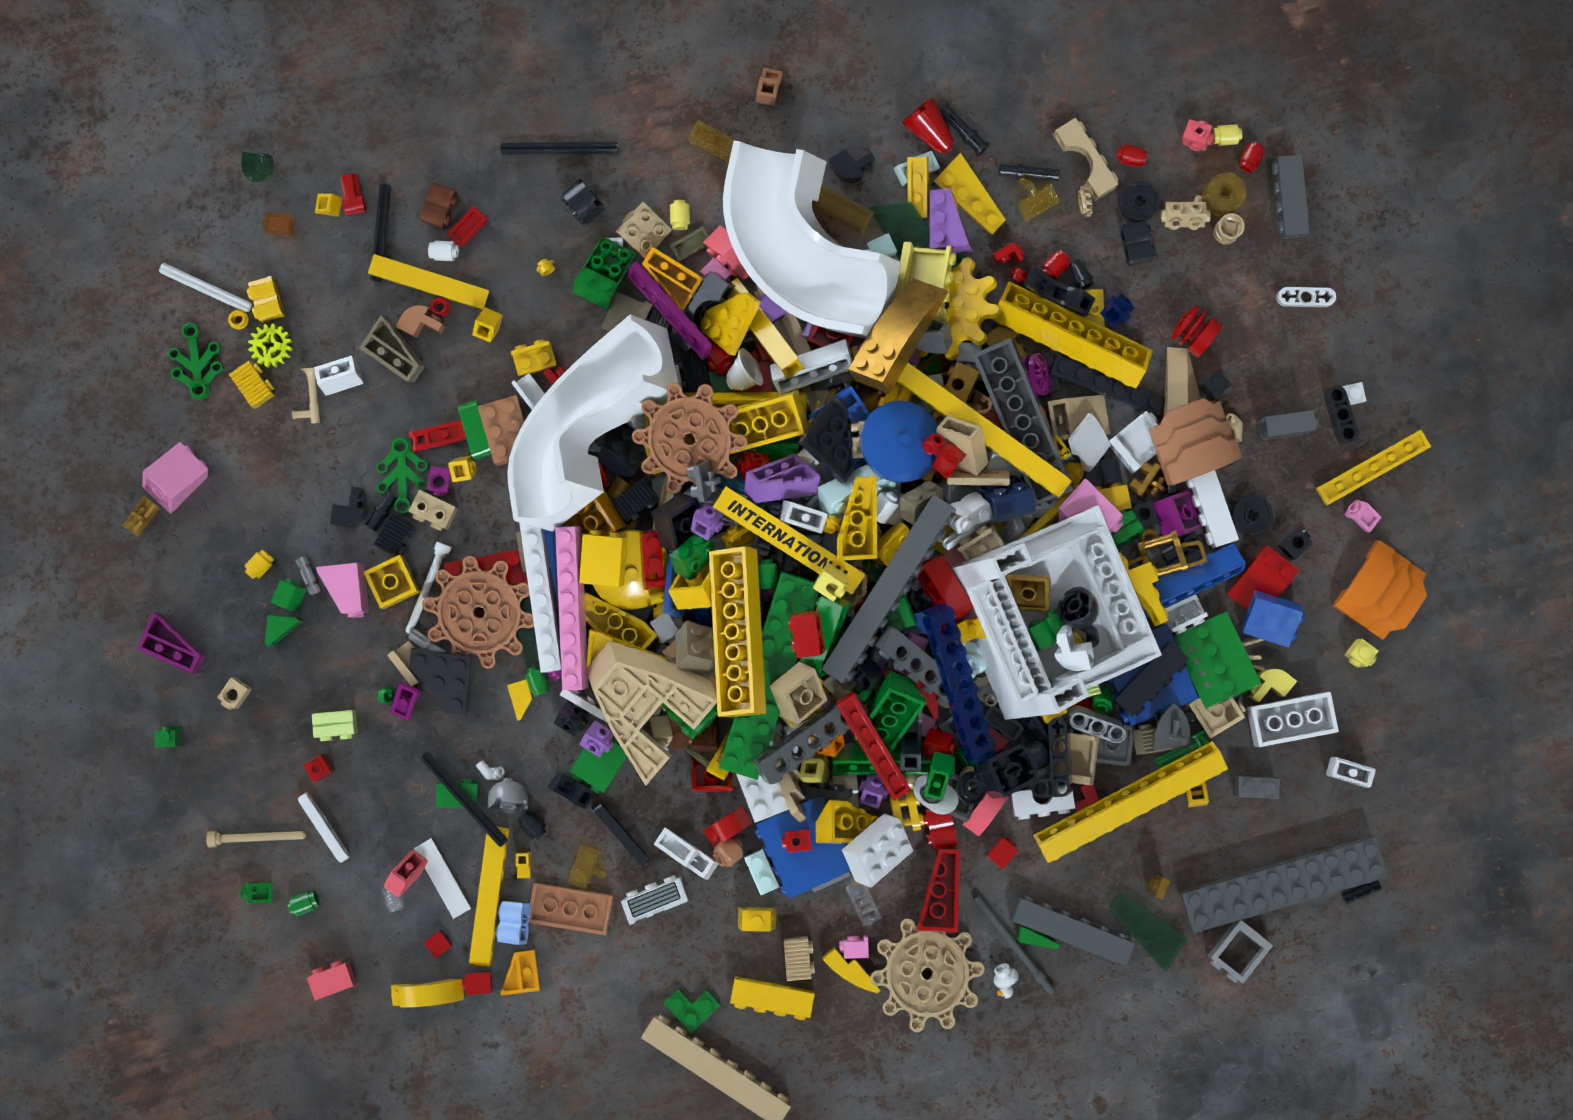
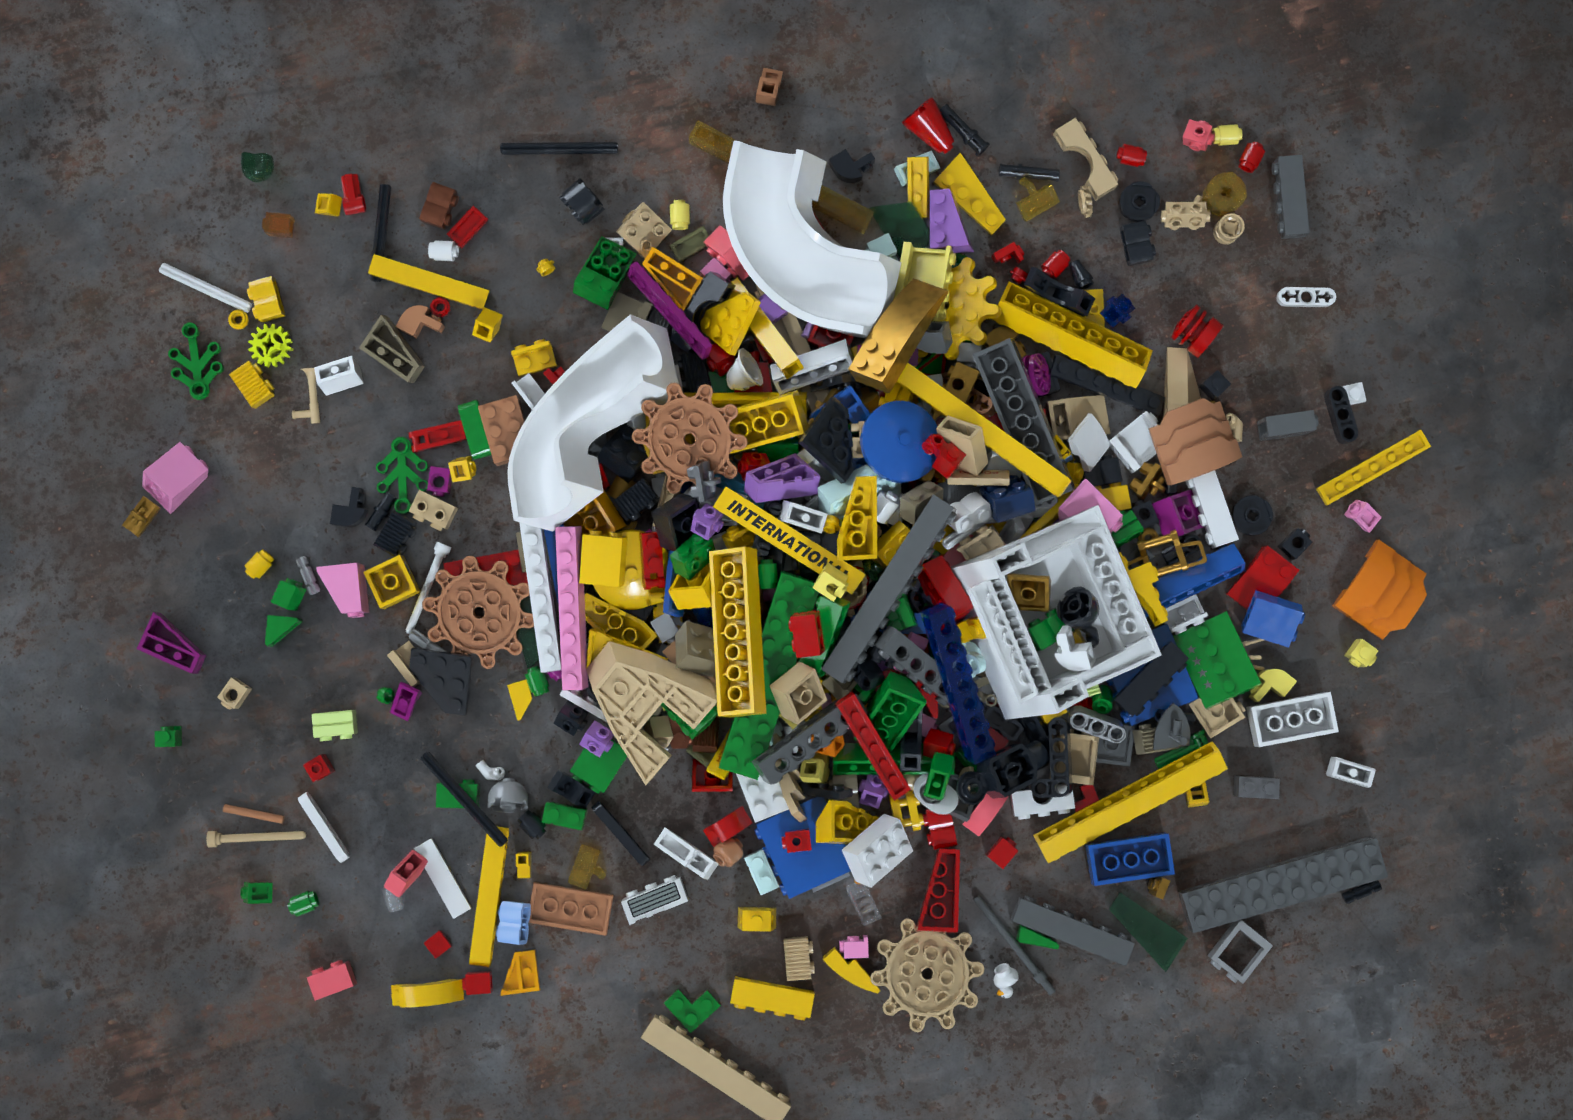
(253, 813): none -> nougat bar
(564, 815): none -> green brick
(1129, 858): none -> blue brick

